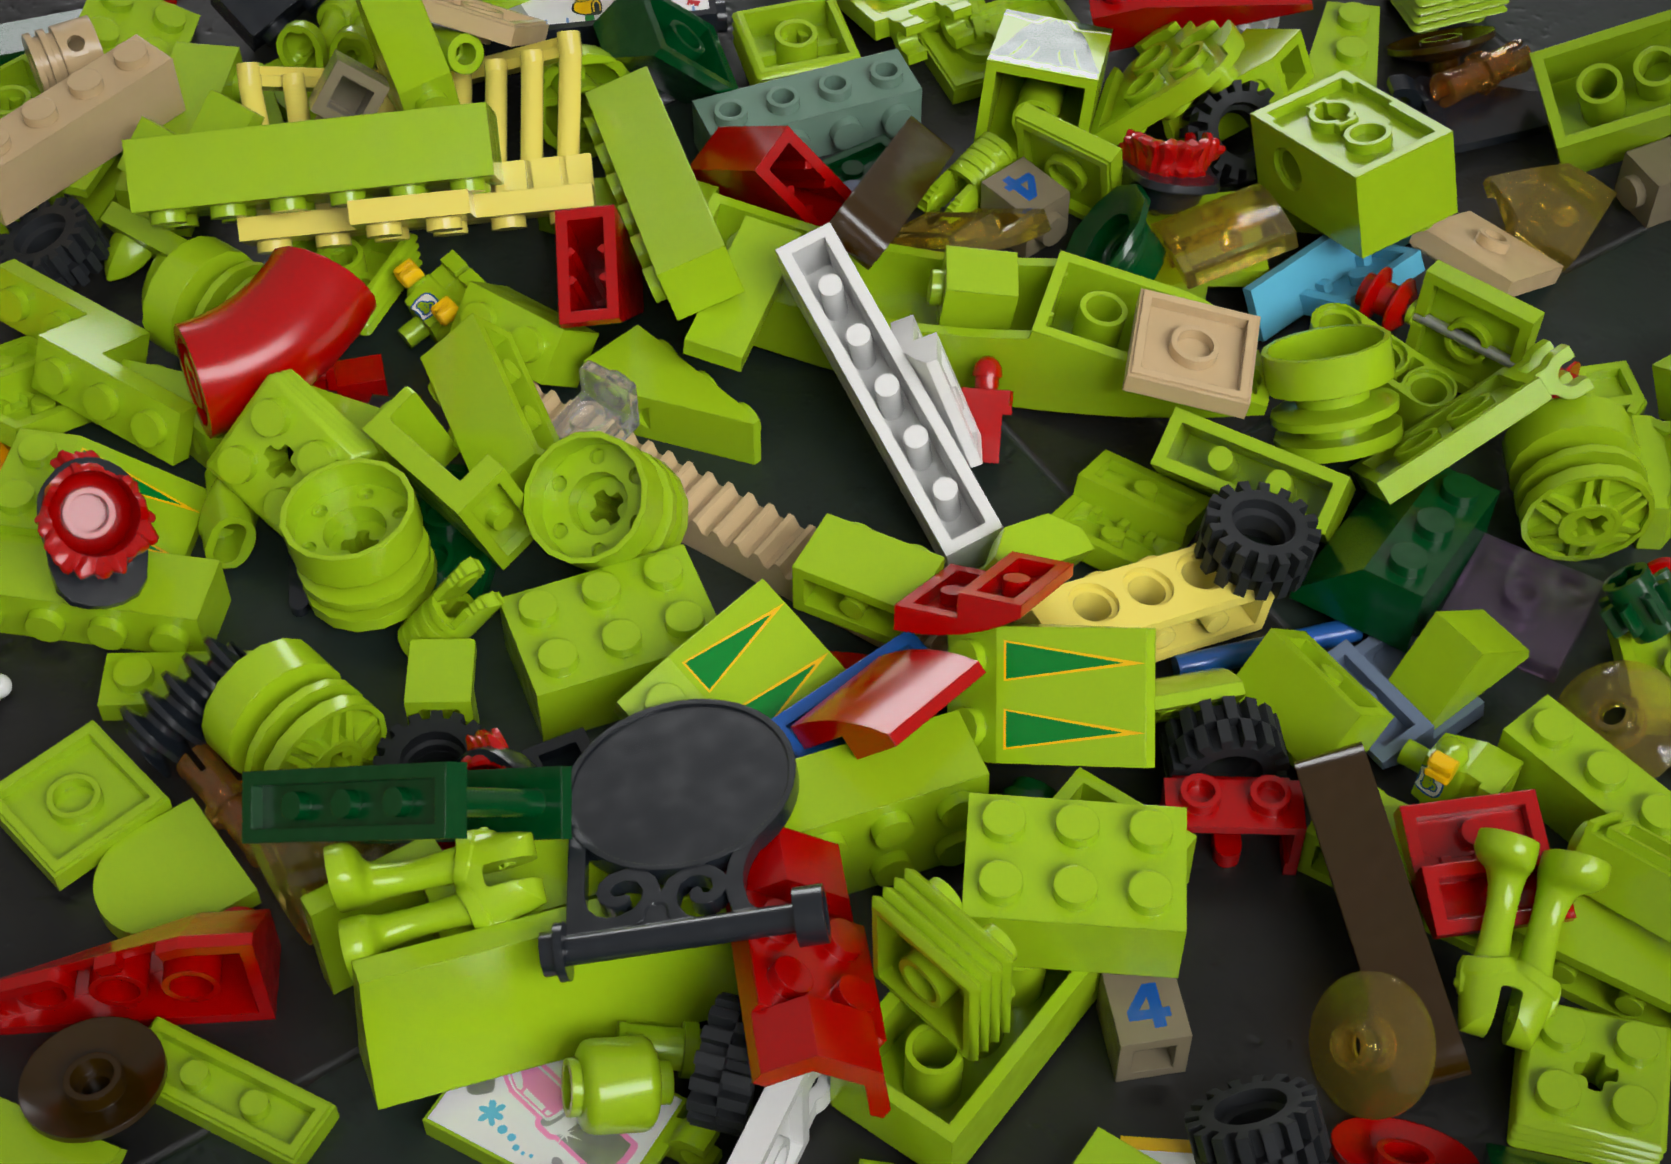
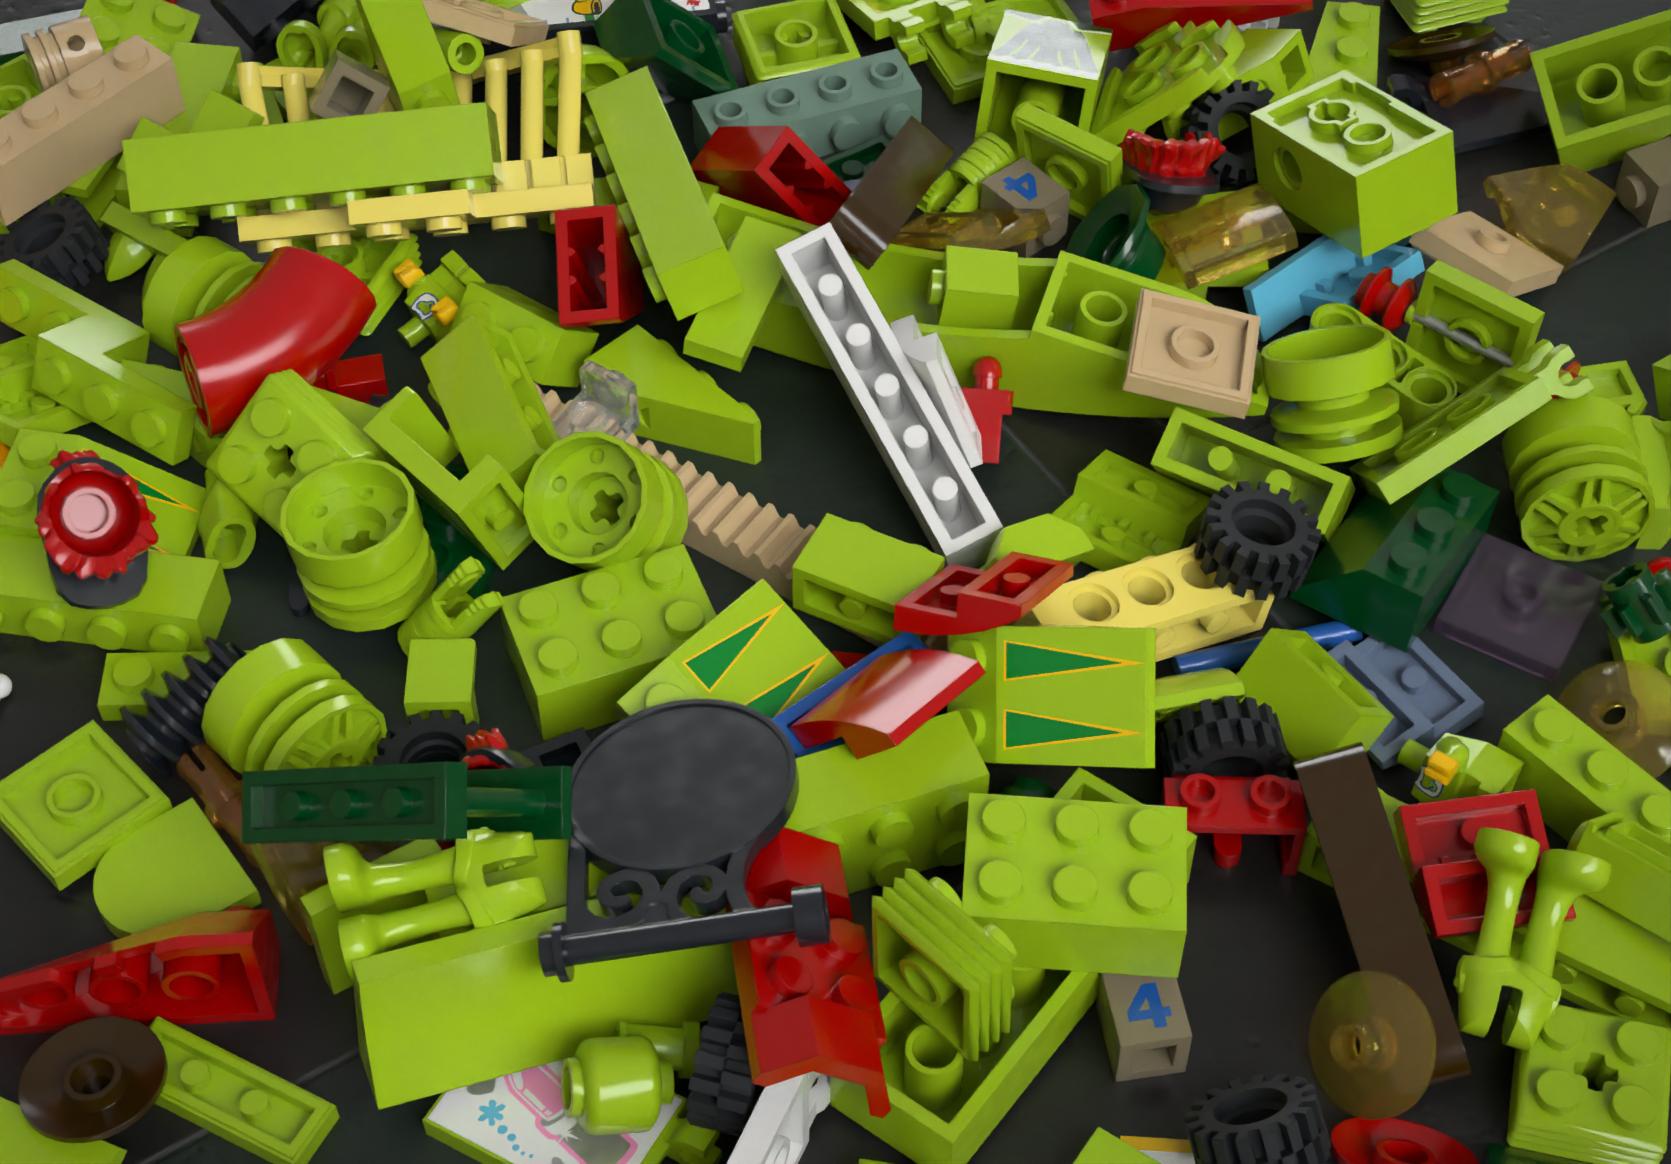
(1456, 662): lime slope -> none

